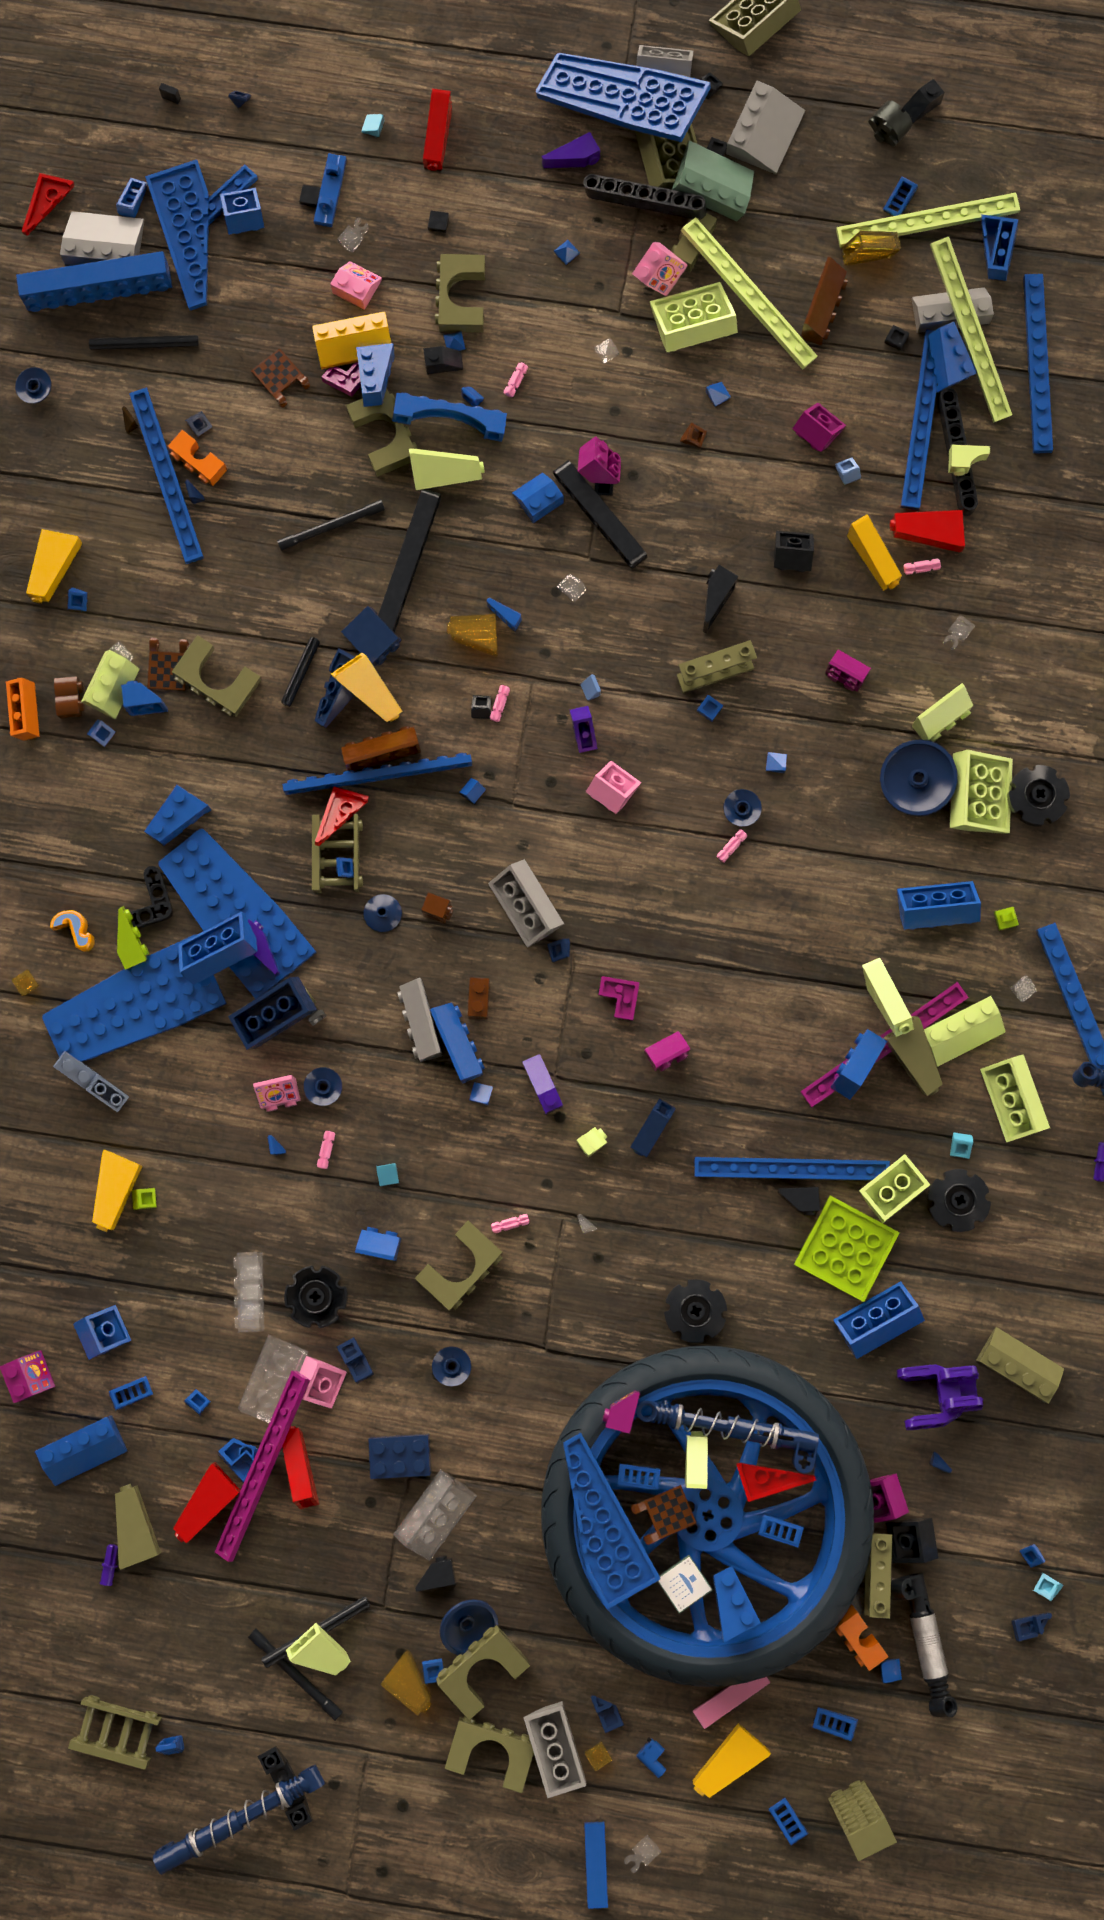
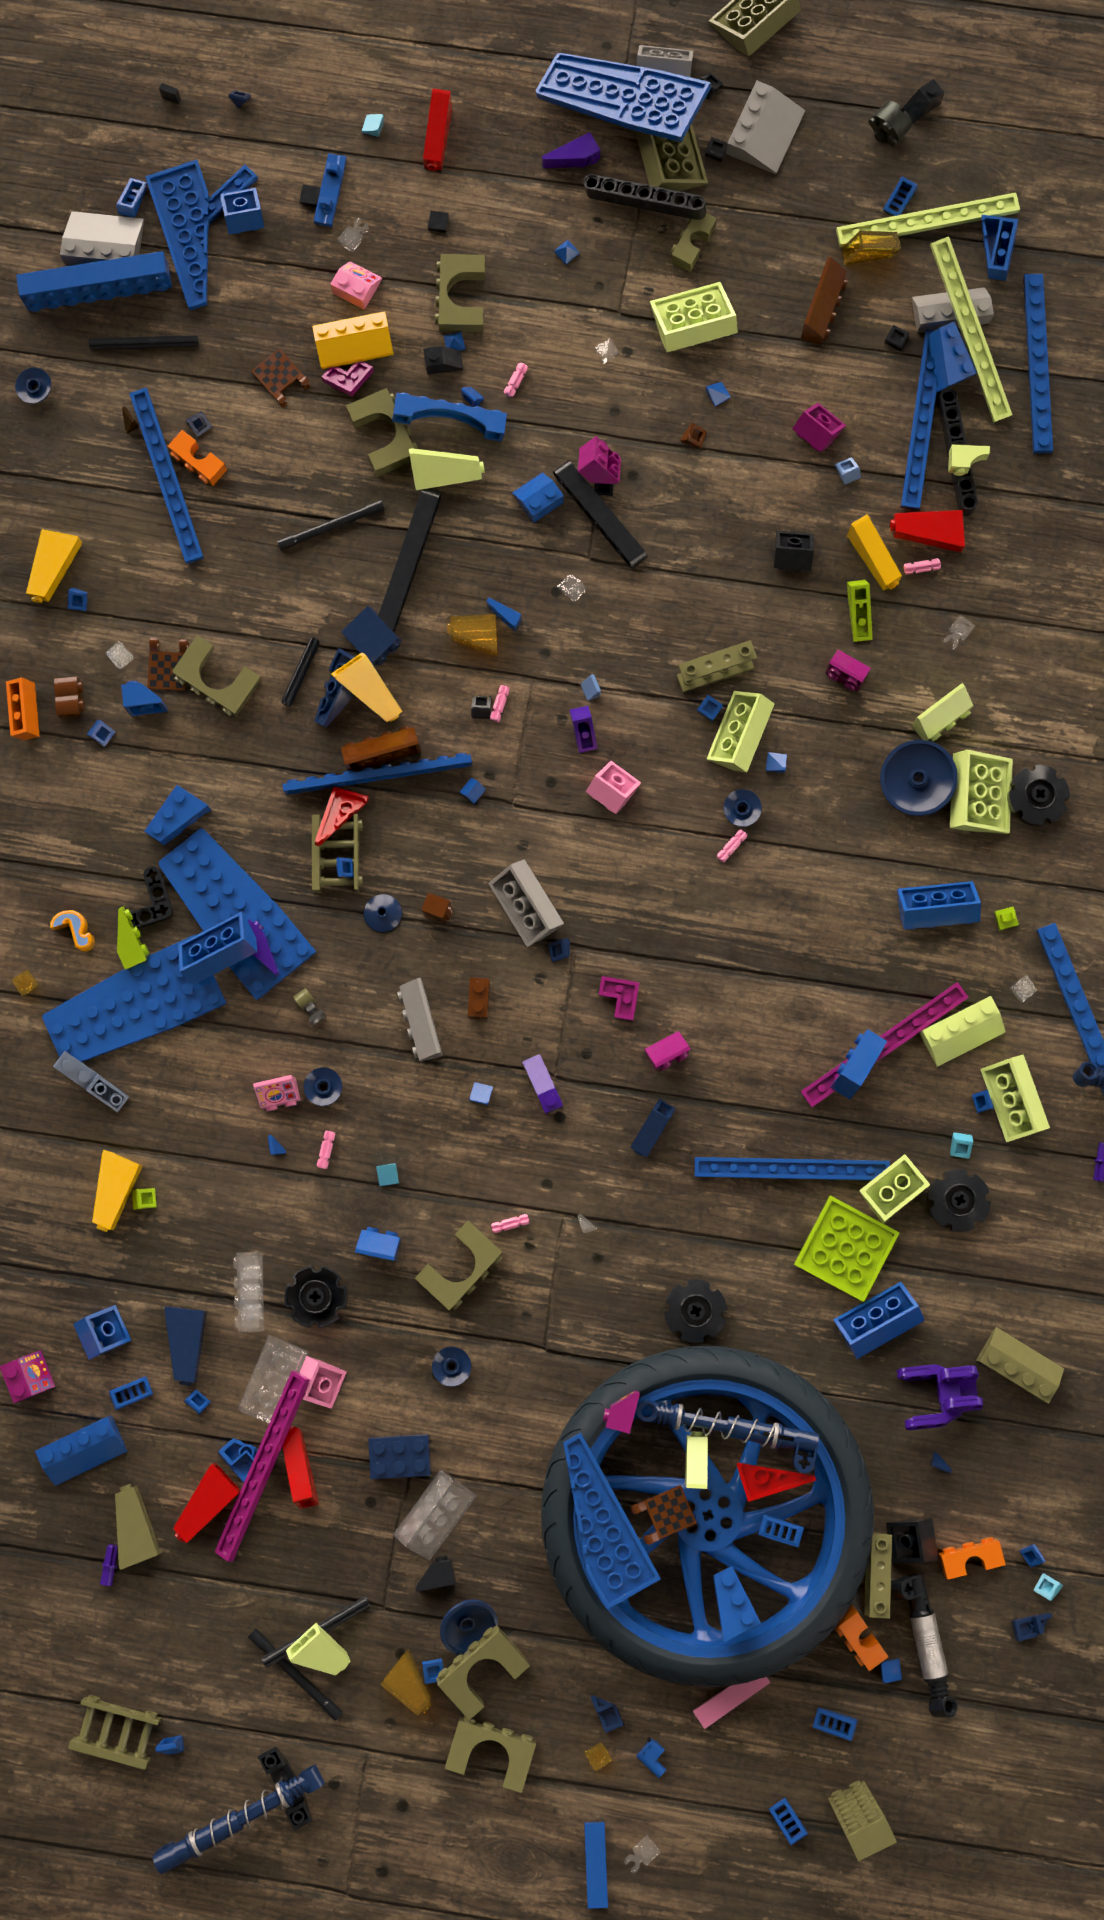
(46, 195): red wing -> none
(105, 687): yellowish green slope -> none
(185, 1338): none -> dark blue slope
(194, 494): dark blue slope -> none
(272, 1013): dark blue brick -> none
(355, 1360): dark blue slope -> none
(374, 371): wedge -> none
(456, 1041): blue slope -> none
(555, 1750): light grey slope -> none
(592, 1141): yellowish green arch -> none
(655, 1484): blue slope -> none
(659, 268): bright pink slope -> none
(684, 1584): white tile -> none
(717, 179): sand green slope -> none
(720, 587): black slope -> none
(730, 1761): yellow slope -> none
(740, 730): none -> yellowish green slope
(749, 293): yellowish green plate -> none
(802, 1199): black slope -> none
(860, 610): none -> lime slope
(887, 997): yellowish green slope -> none
(888, 1498): magenta slope -> none
(916, 1057): olive slope -> none
(954, 1559): none -> orange arch
(982, 1101): none -> blue slope

